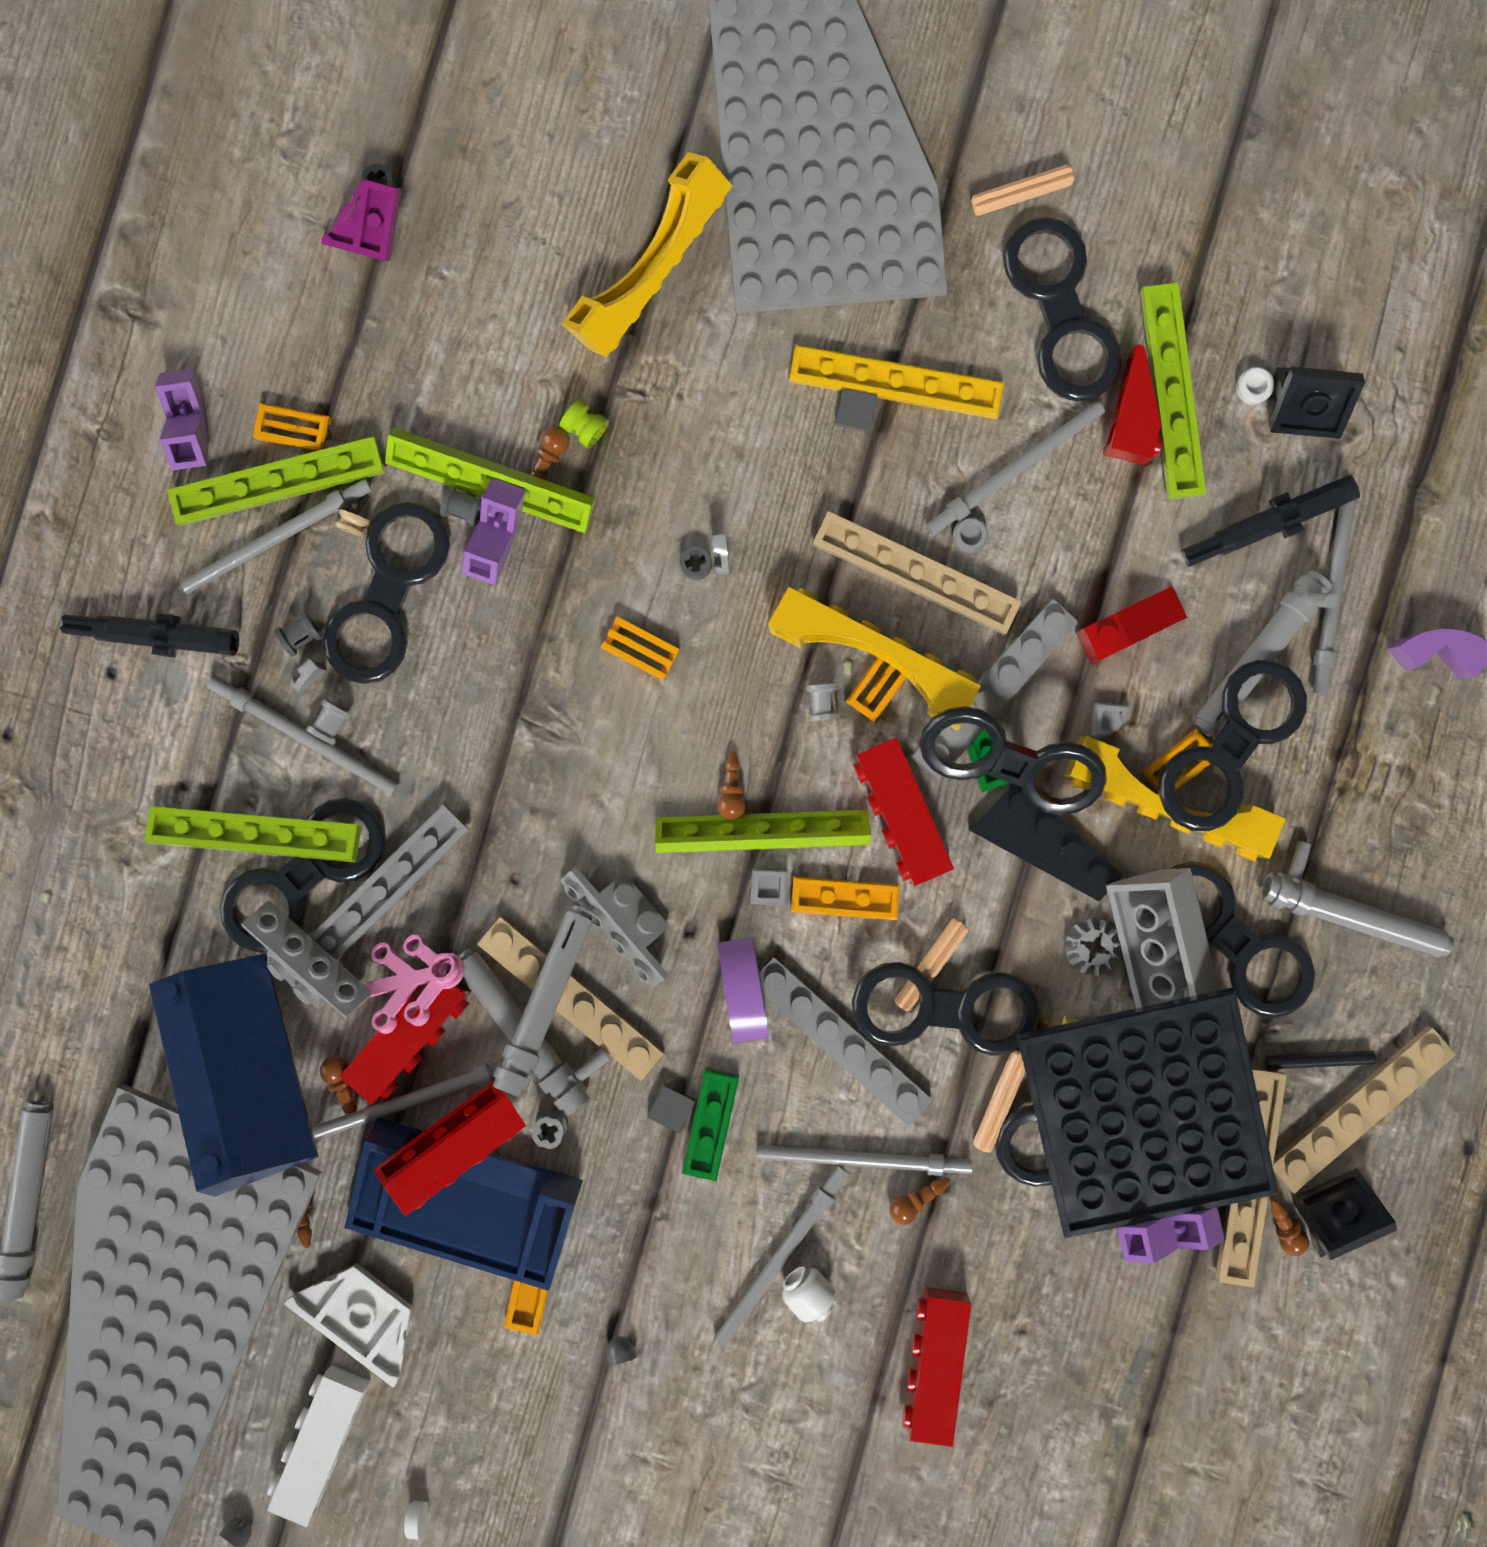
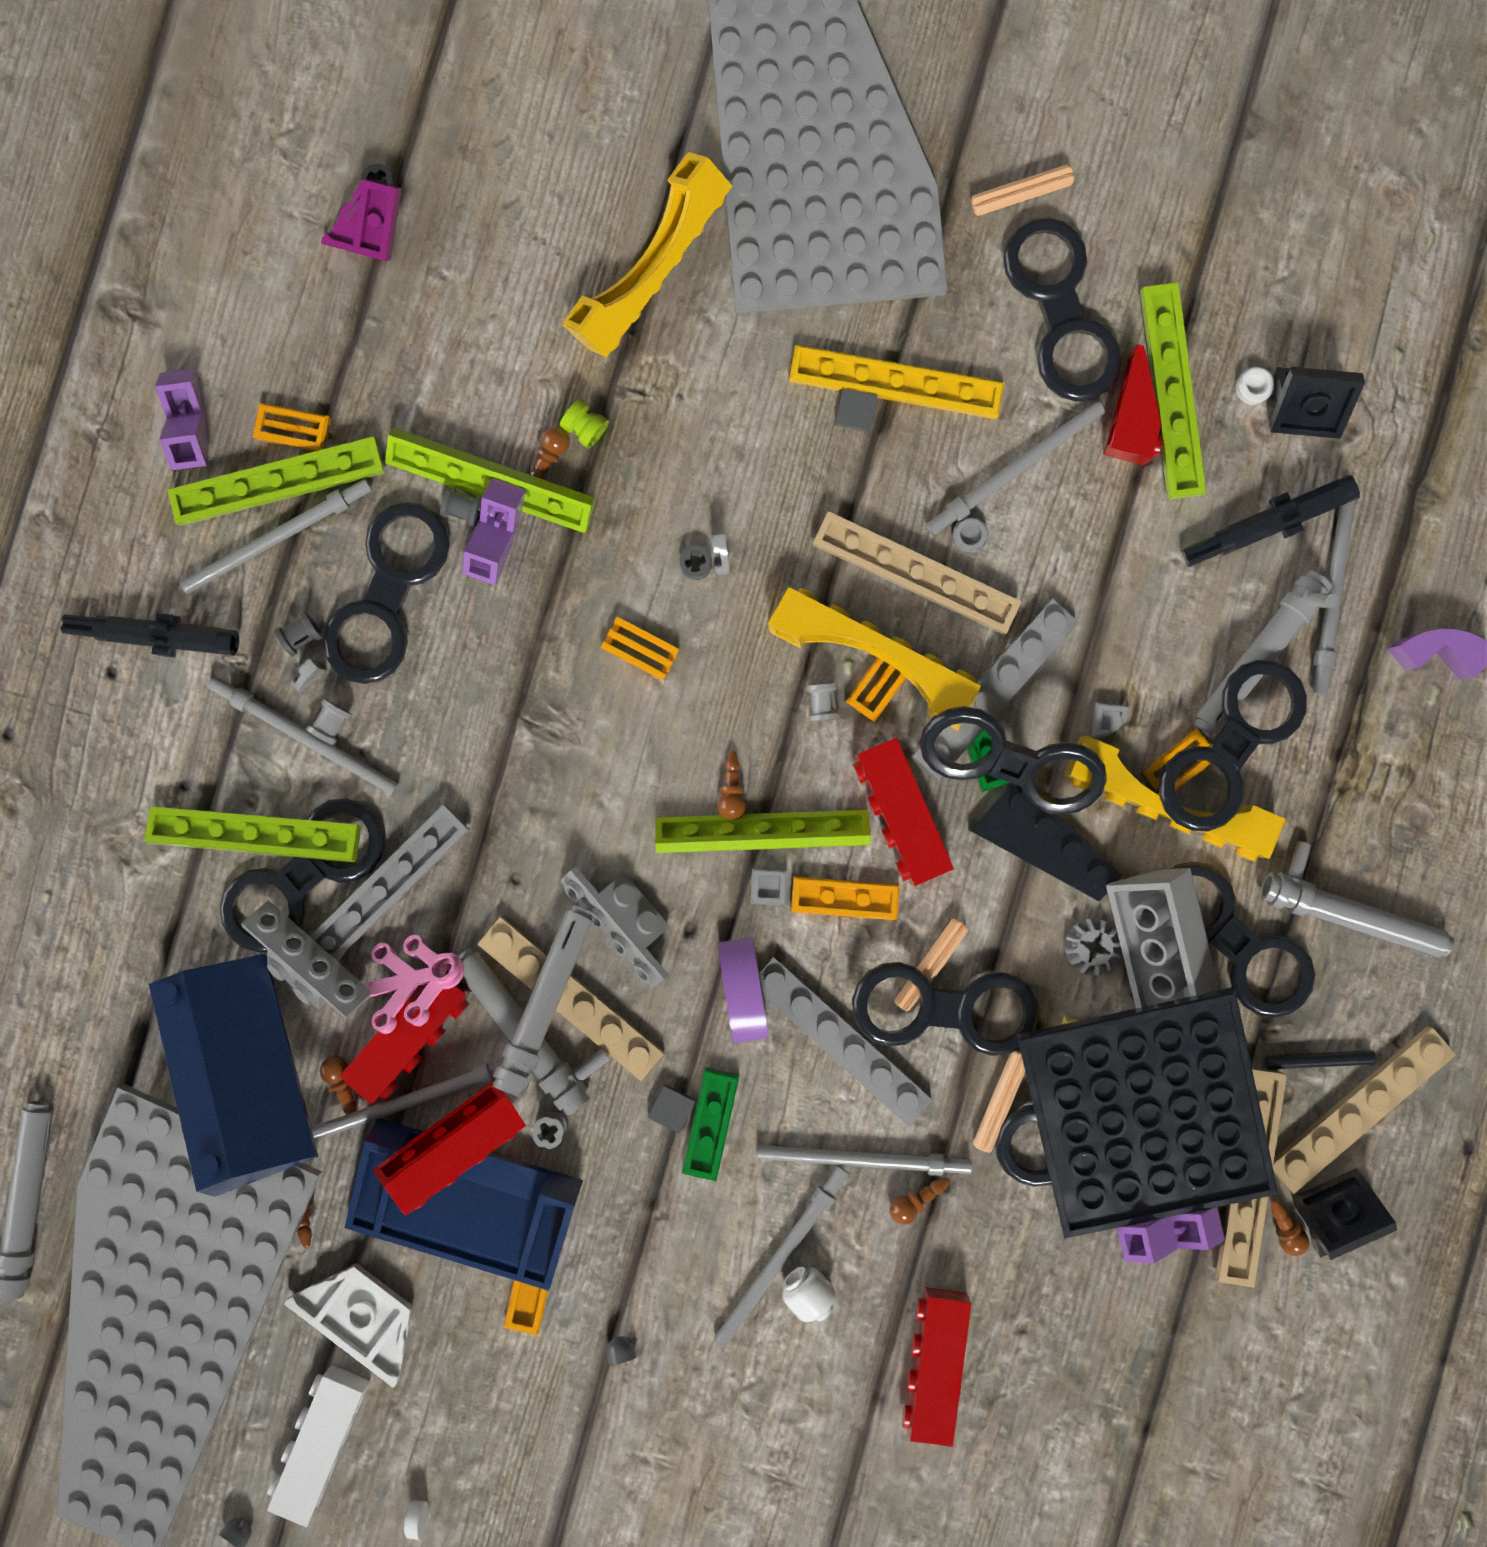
(351, 523): tan bush -> none
(1131, 625): red slope -> none

